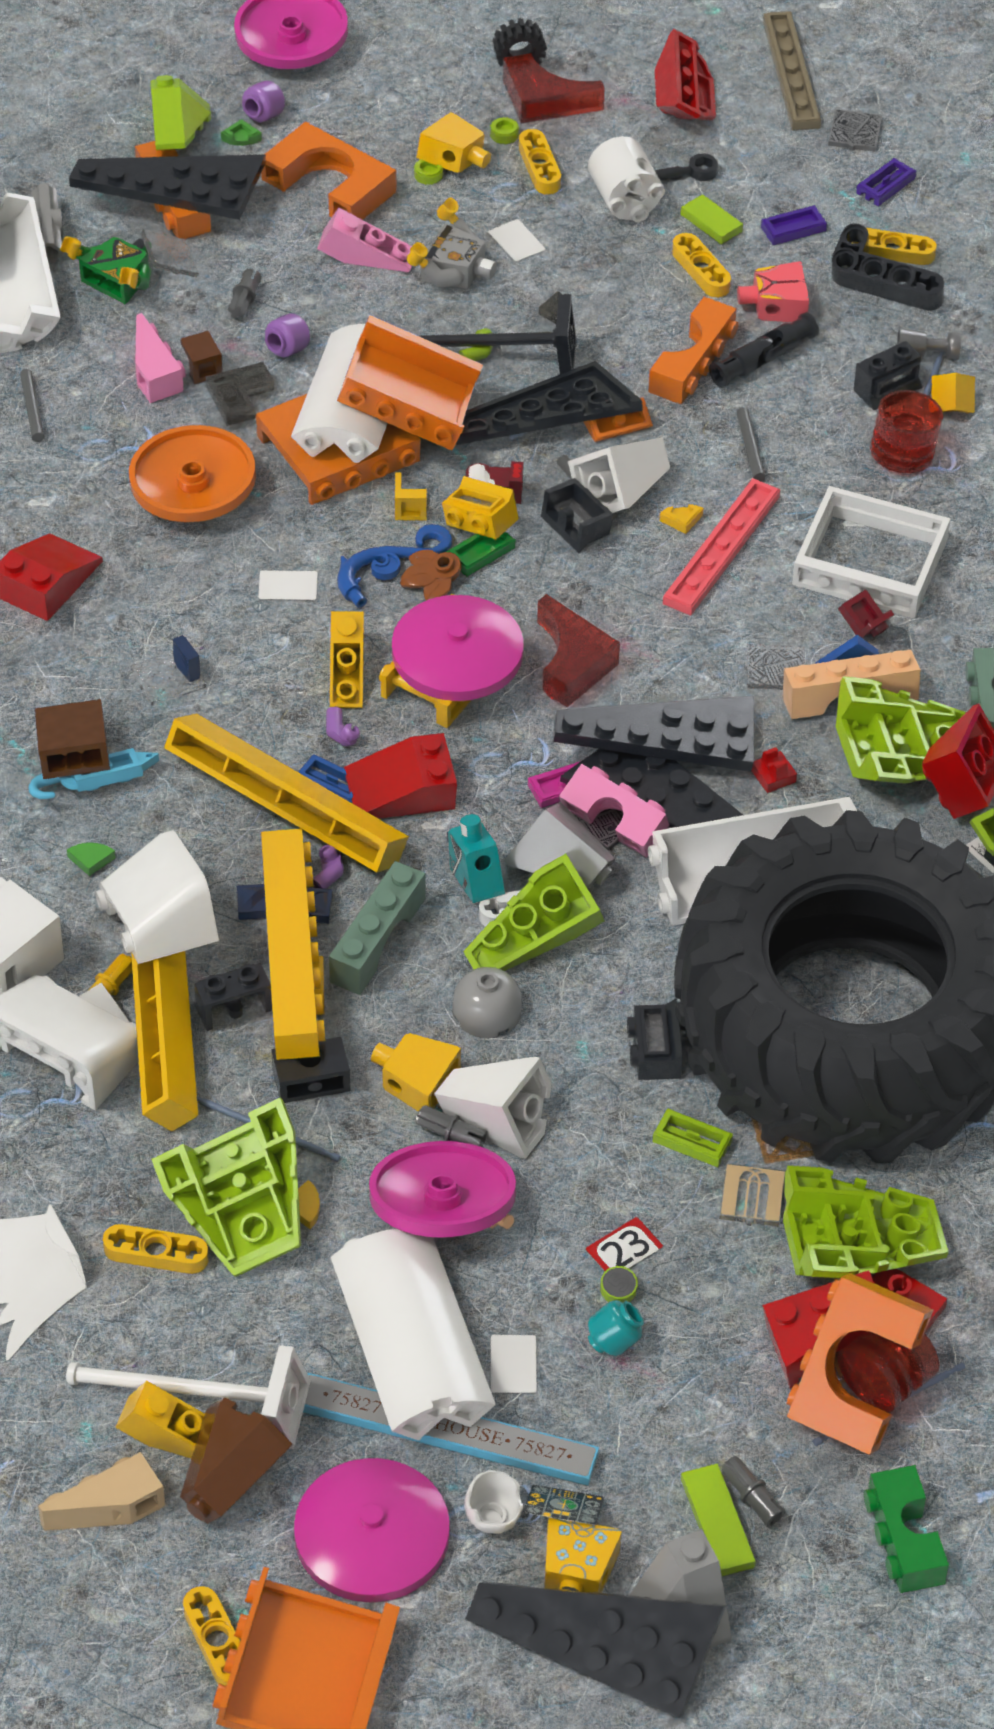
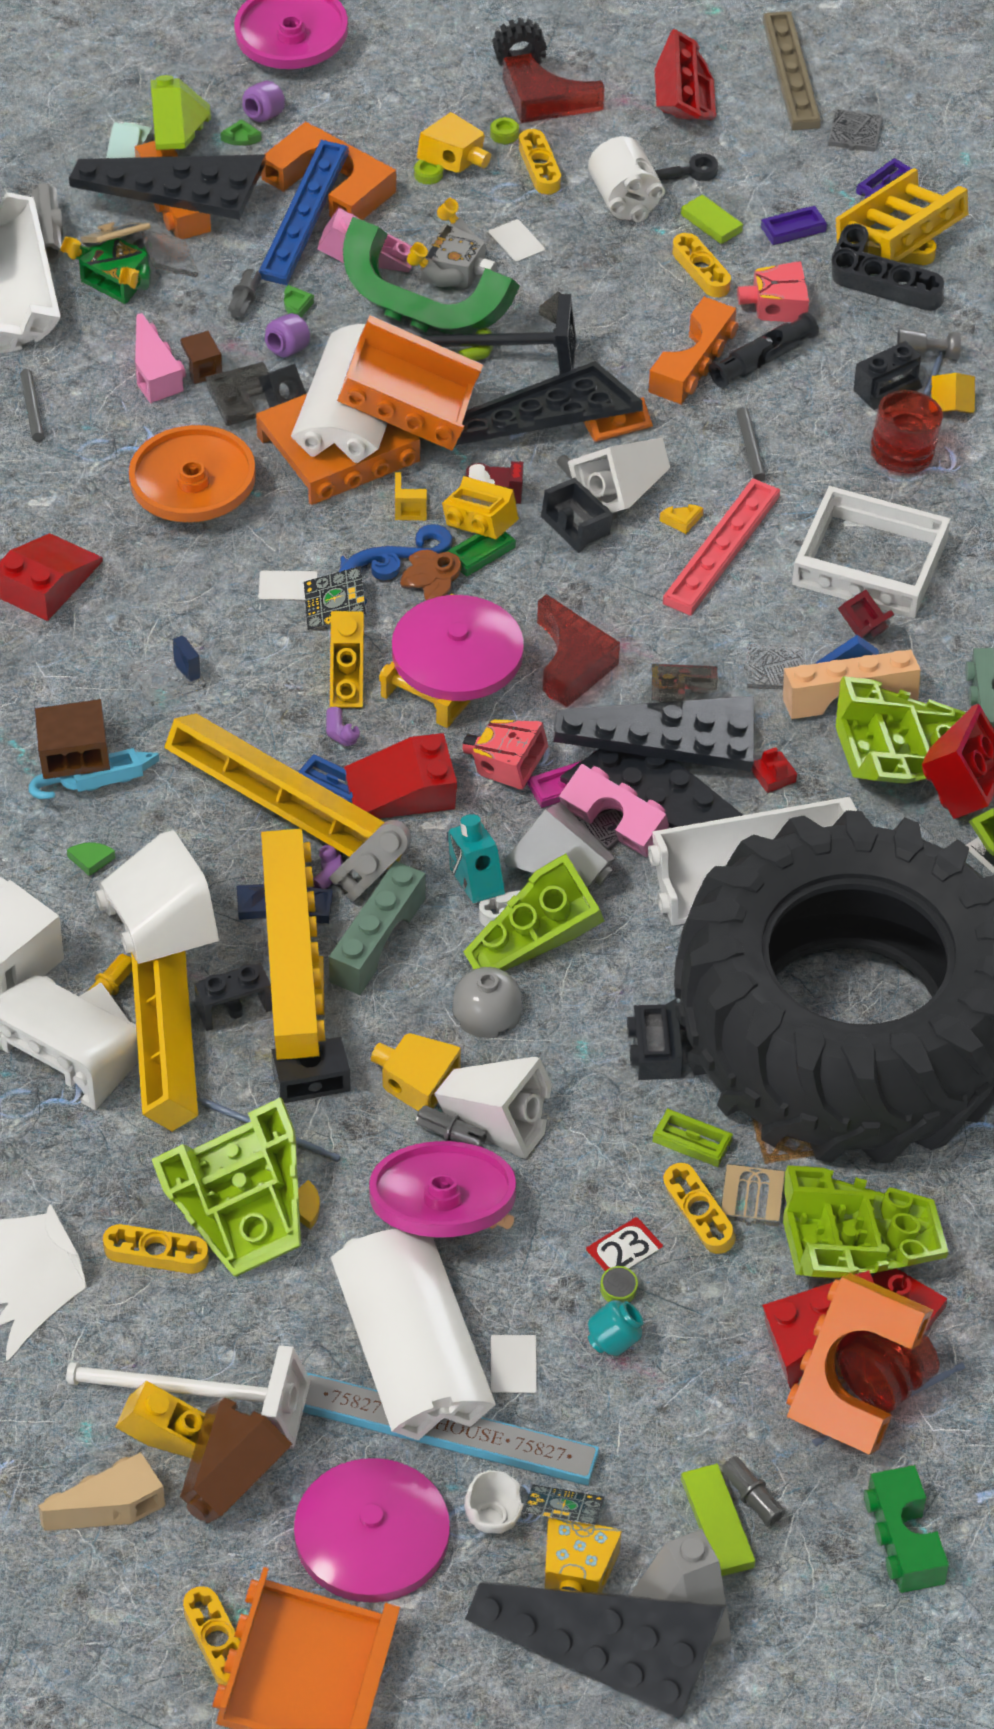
(108, 232): none -> tan container
(125, 138): none -> light aqua slope
(271, 383): none -> black brick
(297, 300): none -> bright green tile
(303, 212): none -> blue tile
(333, 593): none -> sticker
(373, 857): none -> light grey plate
(480, 310): none -> green arch
(508, 750): none -> coral torso
(671, 680): none -> clear smoke plate
(699, 1223): none -> yellow beam
(916, 230): none -> yellow fence

